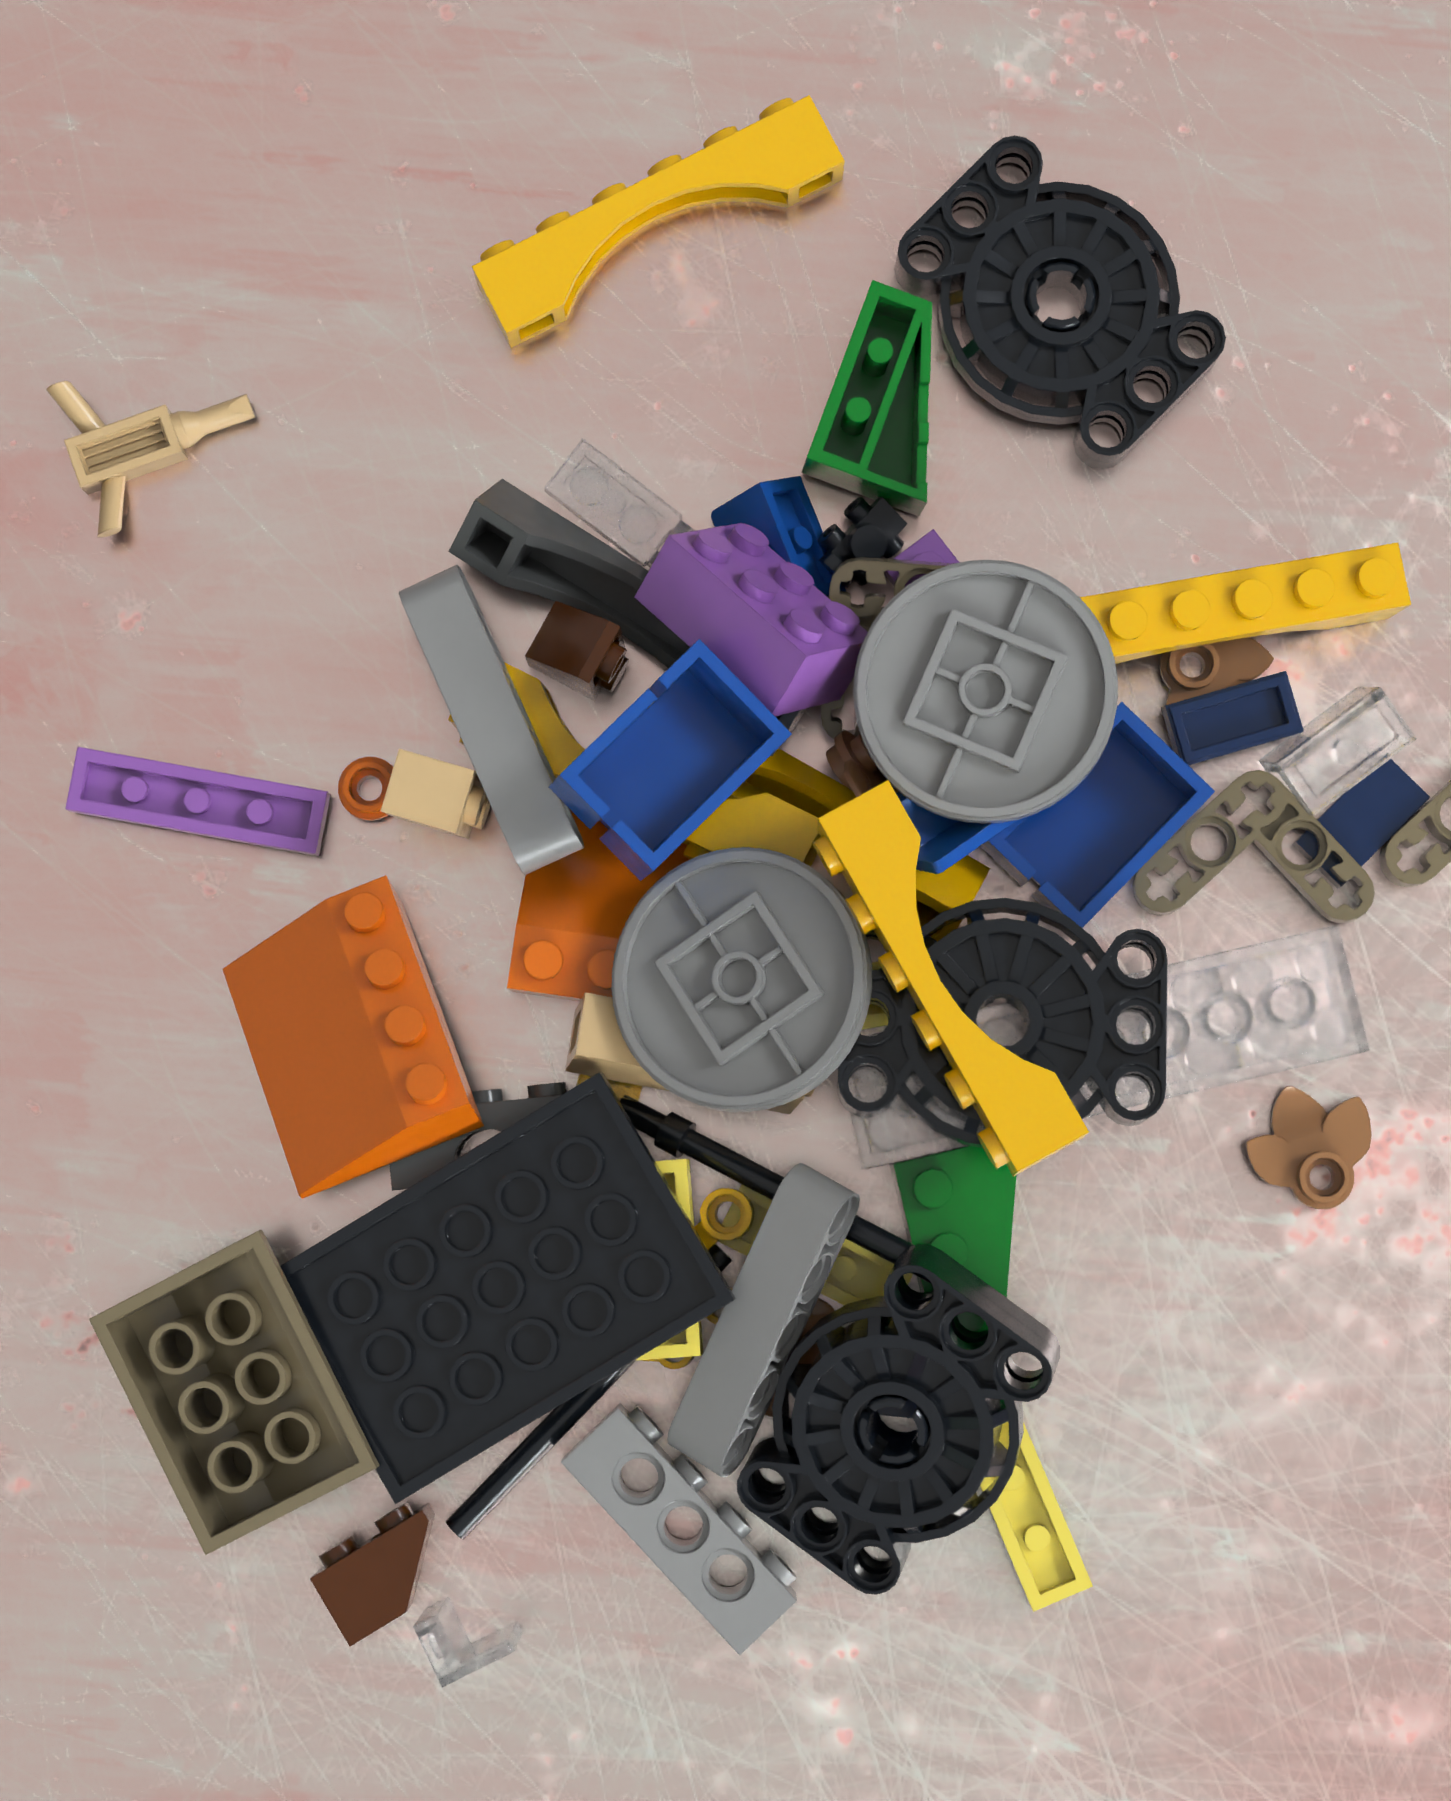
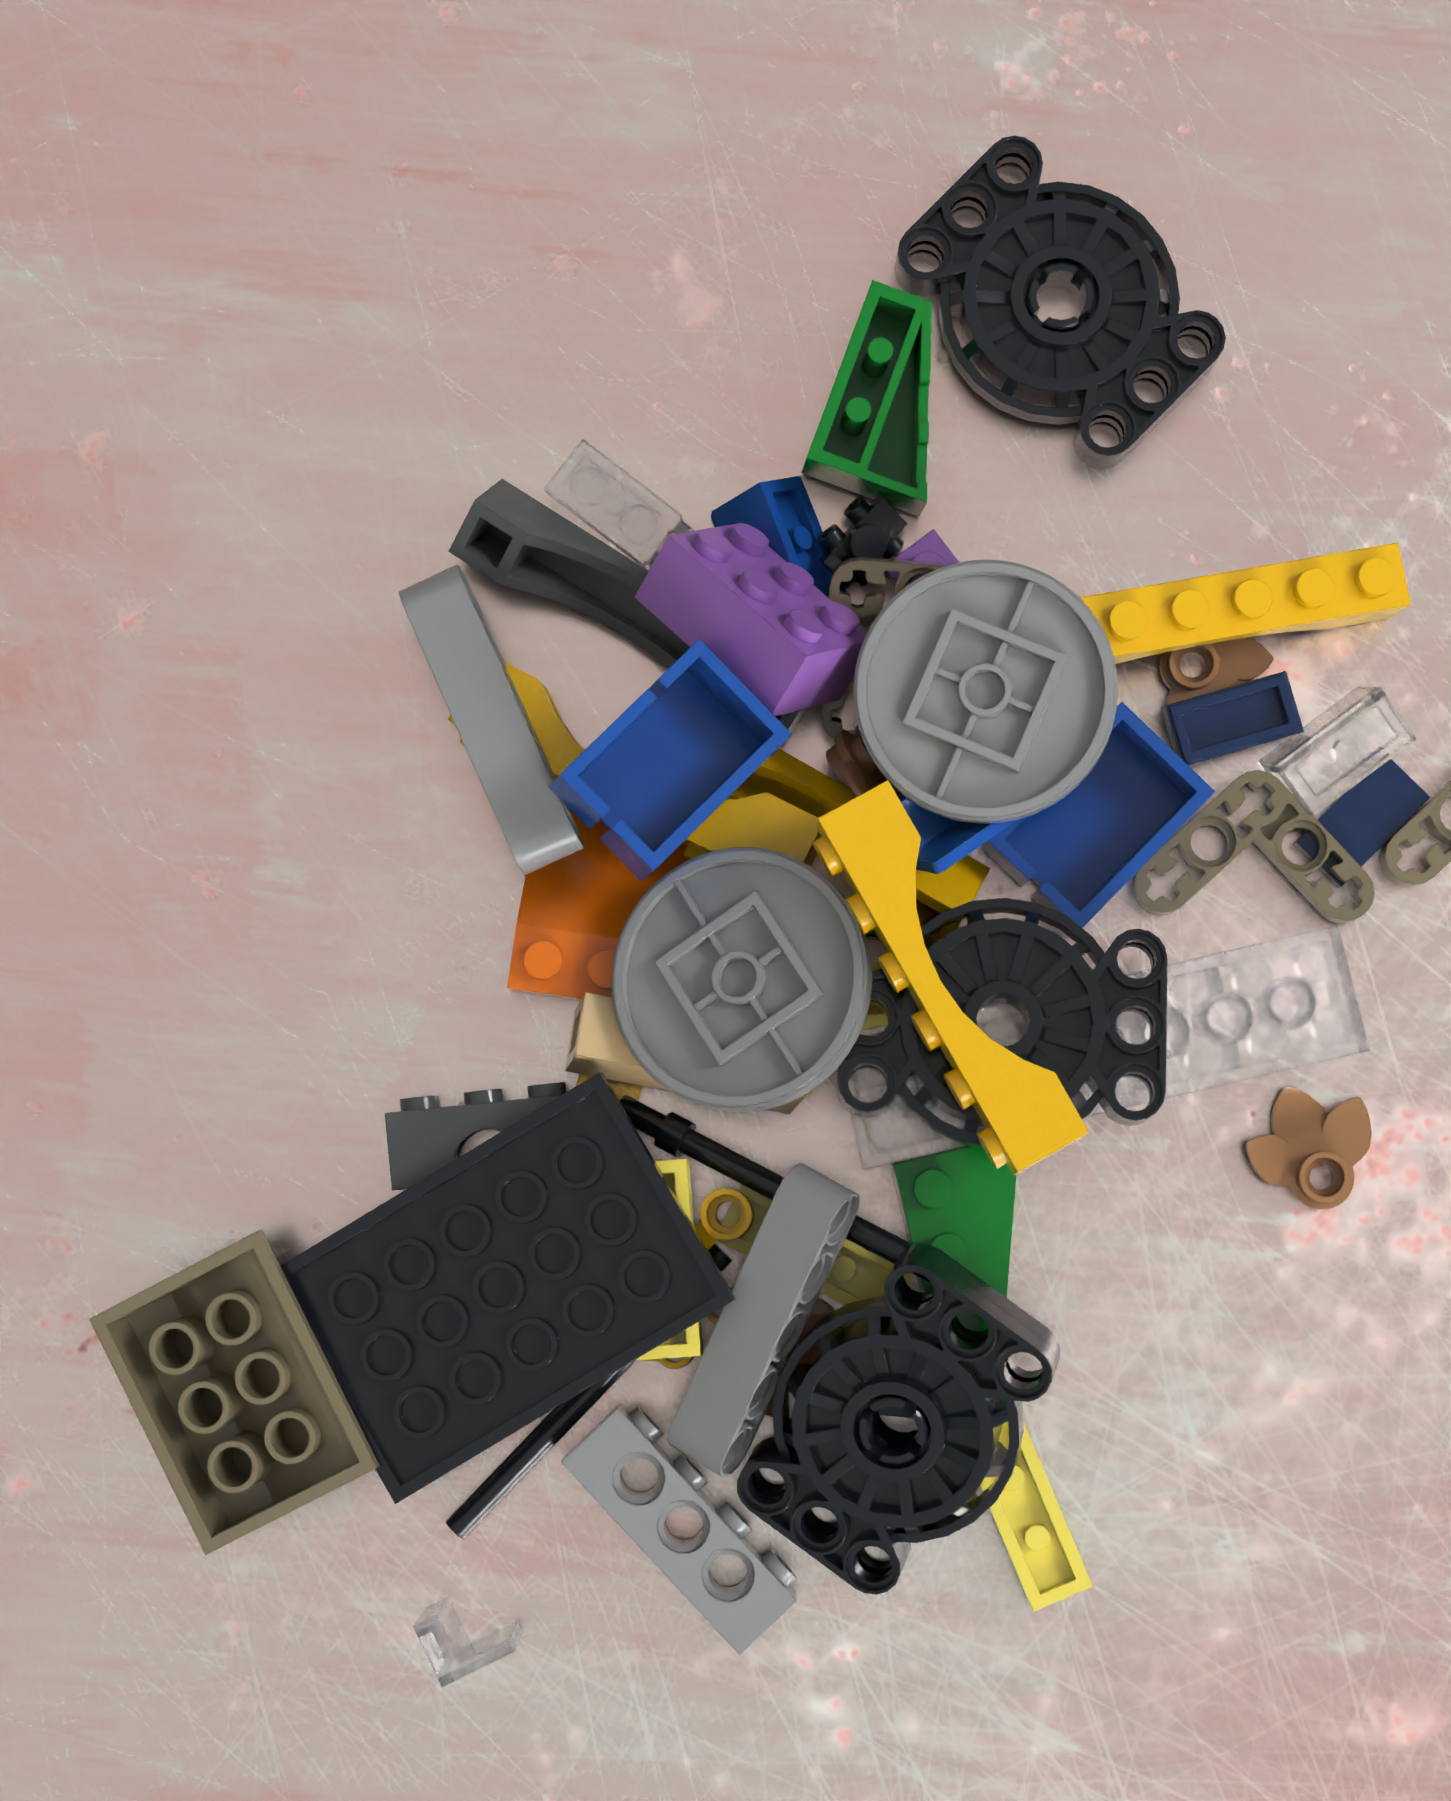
(135, 445): tan piece -> none
(198, 801): medium lavender plate -> none
(350, 784): orange plate -> none
(350, 1039): orange slope -> none
(378, 1578): reddish brown slope -> none
(435, 795): tan brick -> none
(579, 650): reddish brown slope -> none
(768, 162): yellow arch -> none

